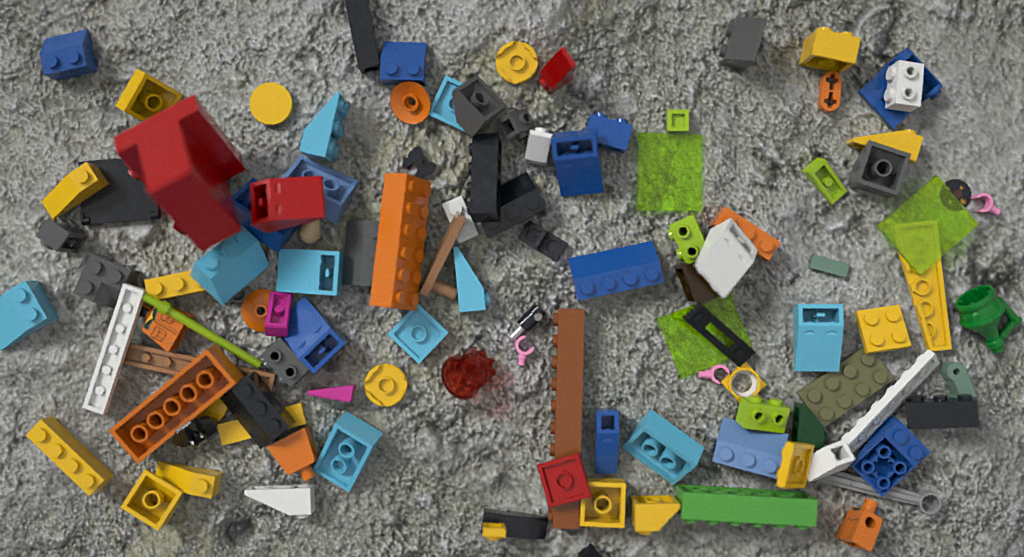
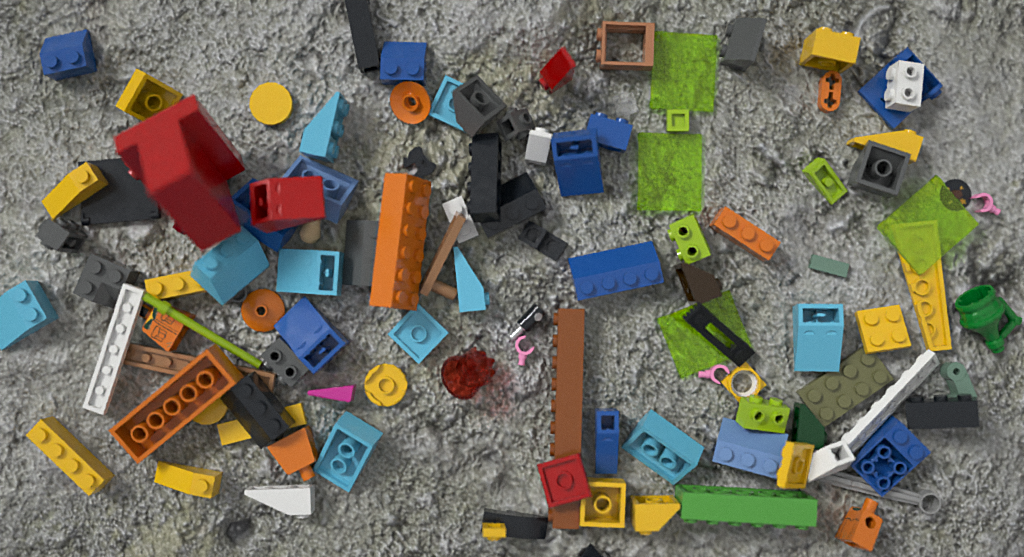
(152, 500): yellow slope -> none
(195, 431): black piece -> none
(278, 314): dark pink slope -> none
(516, 62): yellow tile -> none
(644, 28): none -> nougat window
(683, 71): none -> clear neon green piece
(725, 256): white slope -> none

